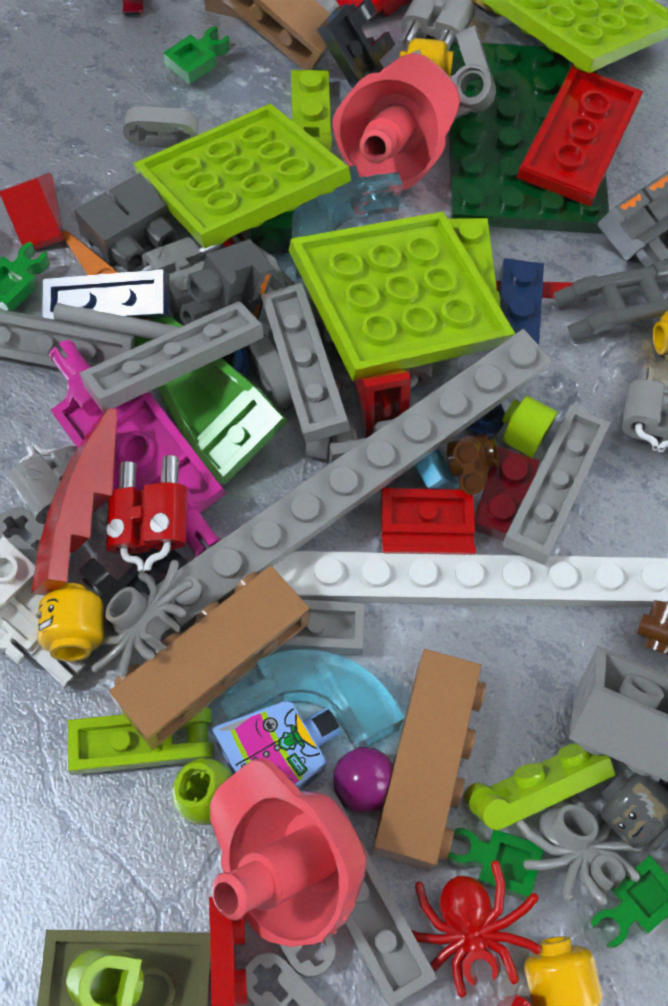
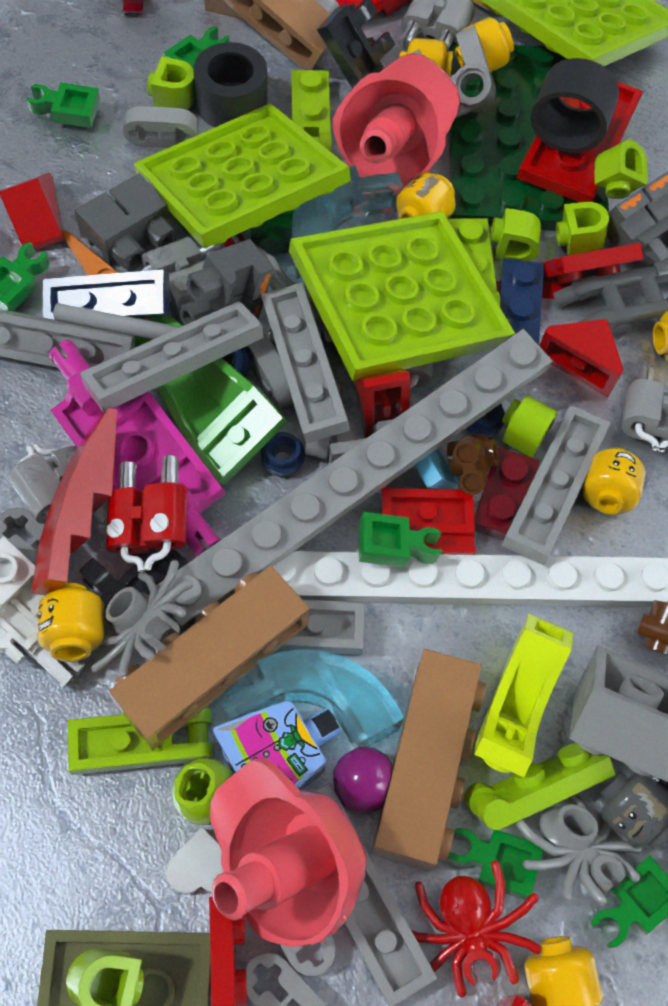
(68, 105): none -> green plate
(172, 84): none -> lime plate
(195, 864): none -> white tile
(224, 64): none -> black piece
(285, 443): none -> dark blue plate
(390, 542): none -> green plate
(426, 195): none -> yellow head
(495, 41): none -> yellow head
(516, 235): none -> lime plate
(521, 695): none -> neon yellow arch
(569, 127): none -> black piece
(582, 227): none -> lime plate
(585, 353): none -> red slope
(604, 262): none -> red plate
(614, 481): none -> yellow head
(621, 169): none -> lime plate

